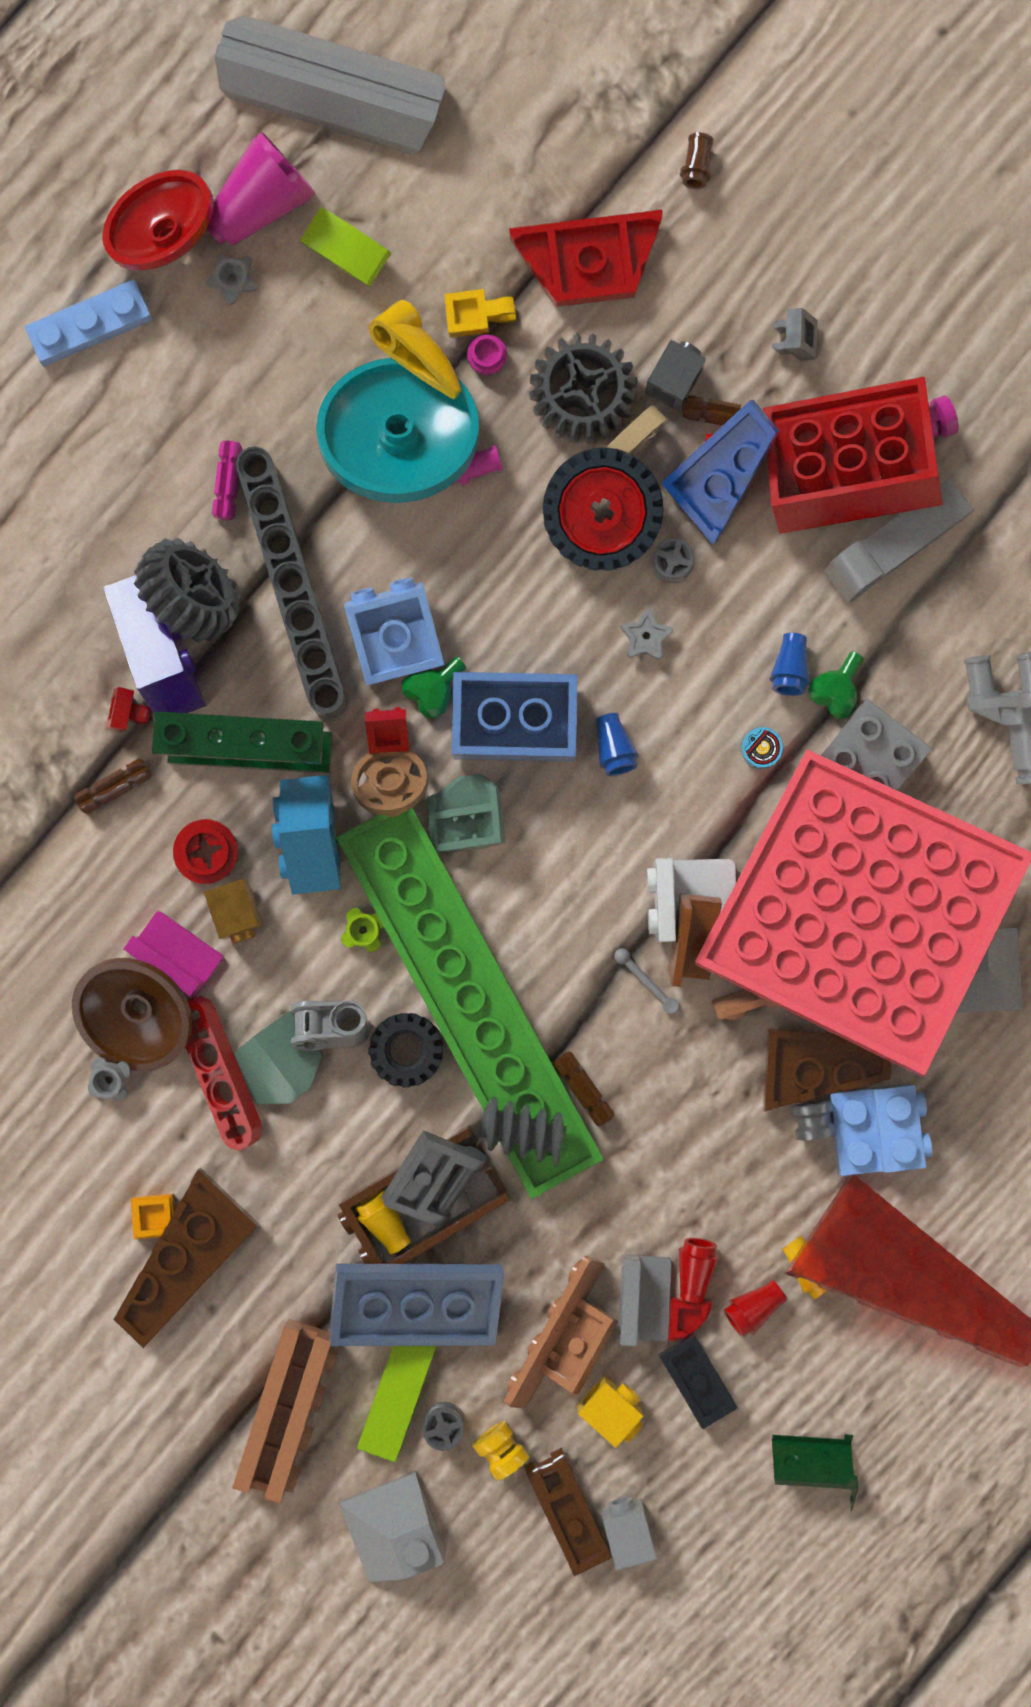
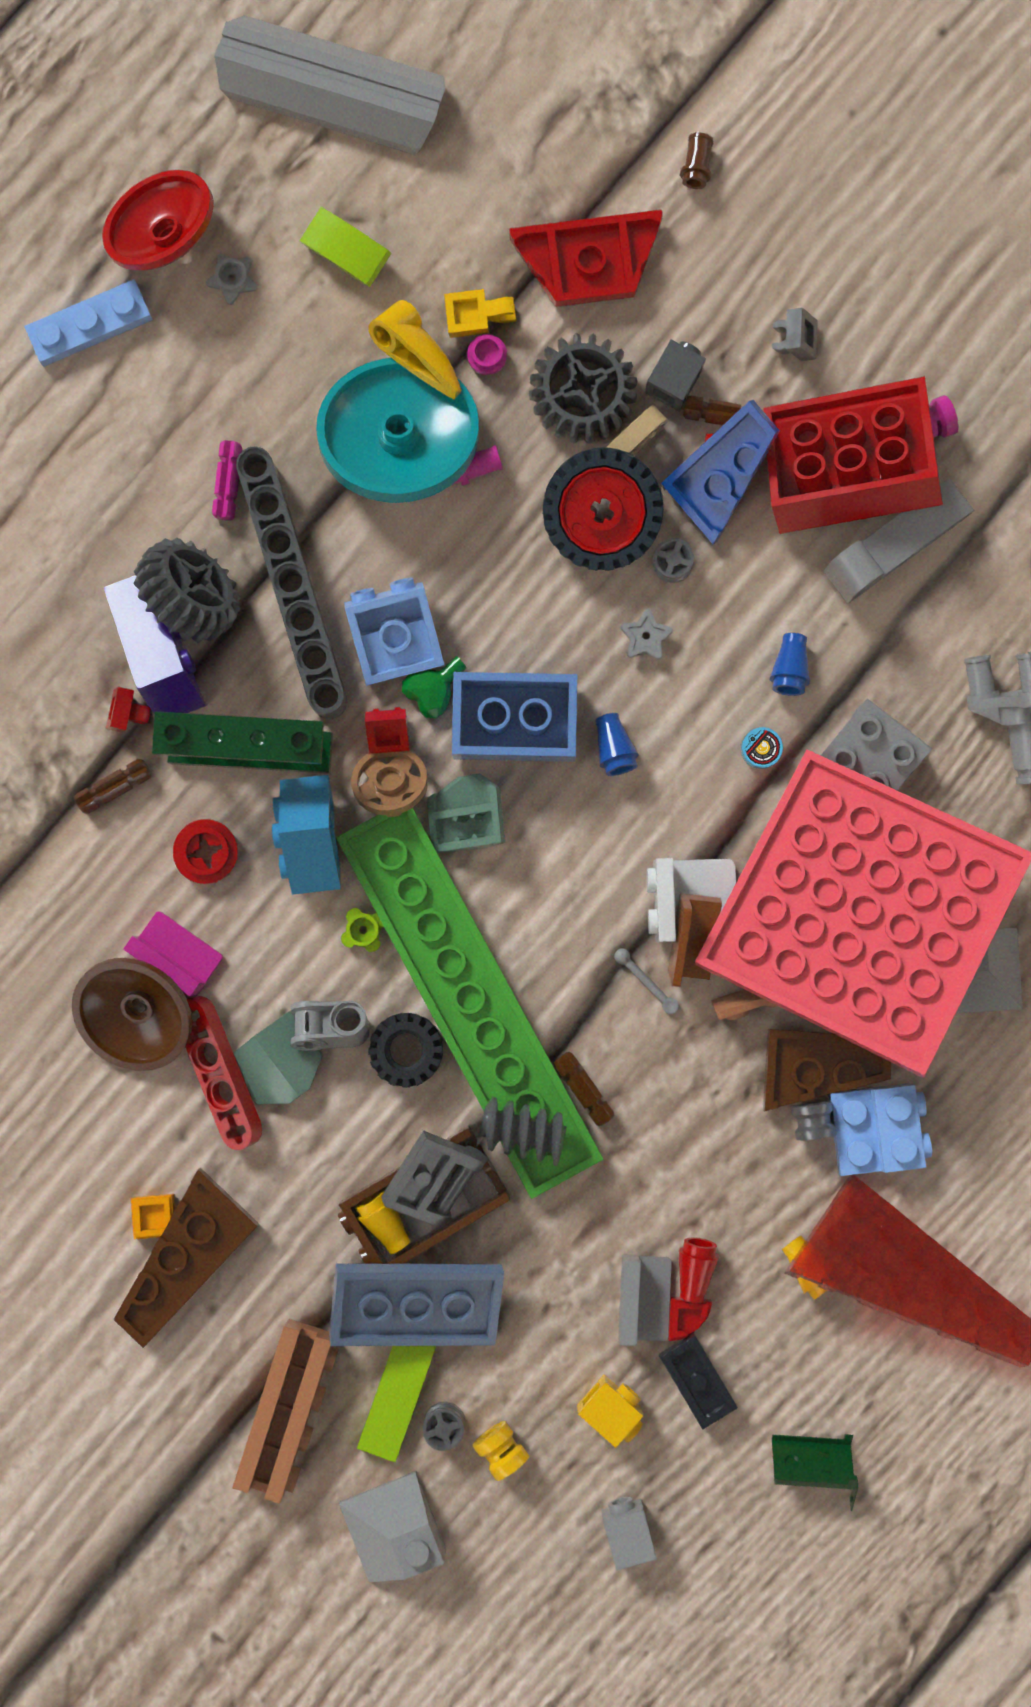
(98, 1084): light grey plate -> none
(234, 911): pearl gold brick -> none
(257, 193): dark pink cone -> none
(568, 1513): reddish brown plate -> none
(569, 1340): nougat bracket -> none
(754, 1308): red cone -> none
(837, 688): green rock -> none

